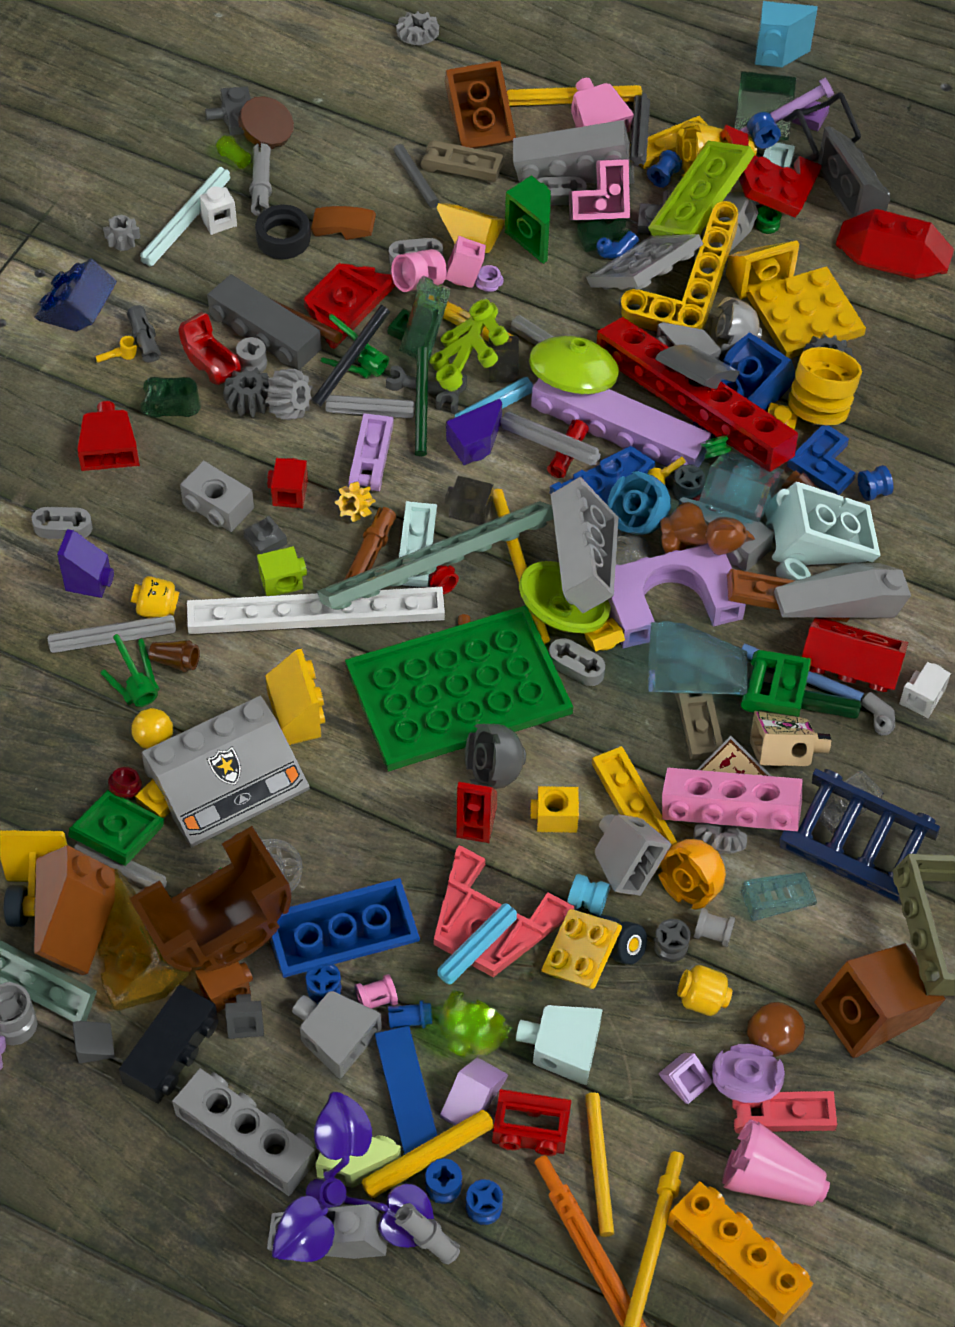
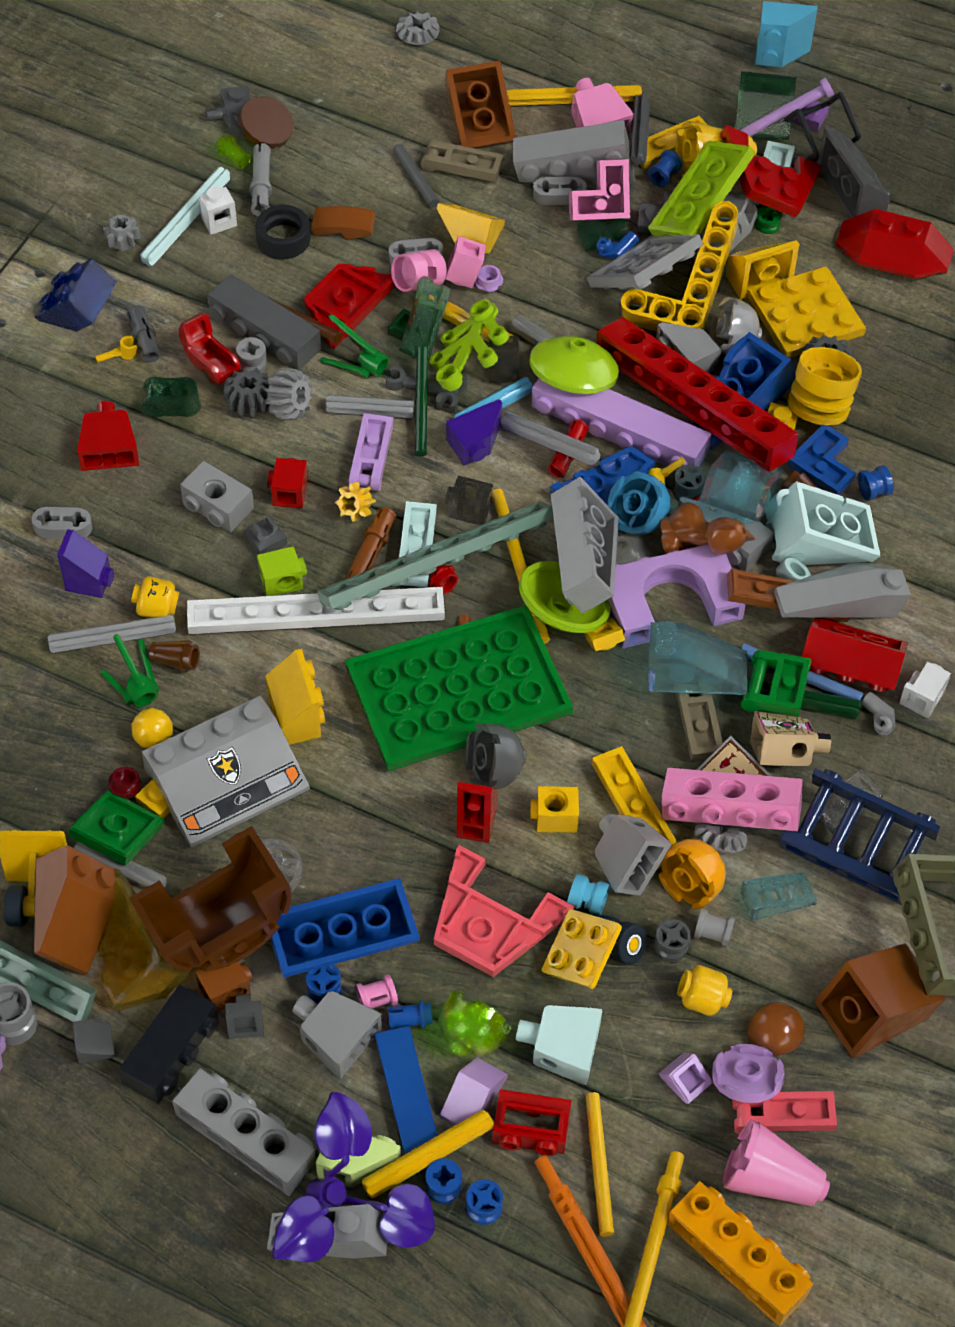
(350, 356): black bar -> none
(427, 1233): light grey pin -> none
(477, 943): medium azure axle -> none
(529, 216): green slope -> none
(577, 661): light grey beam -> none
(697, 365): dark grey slope -> none
(716, 446): green bush -> none
(763, 130): blue wheel -> none

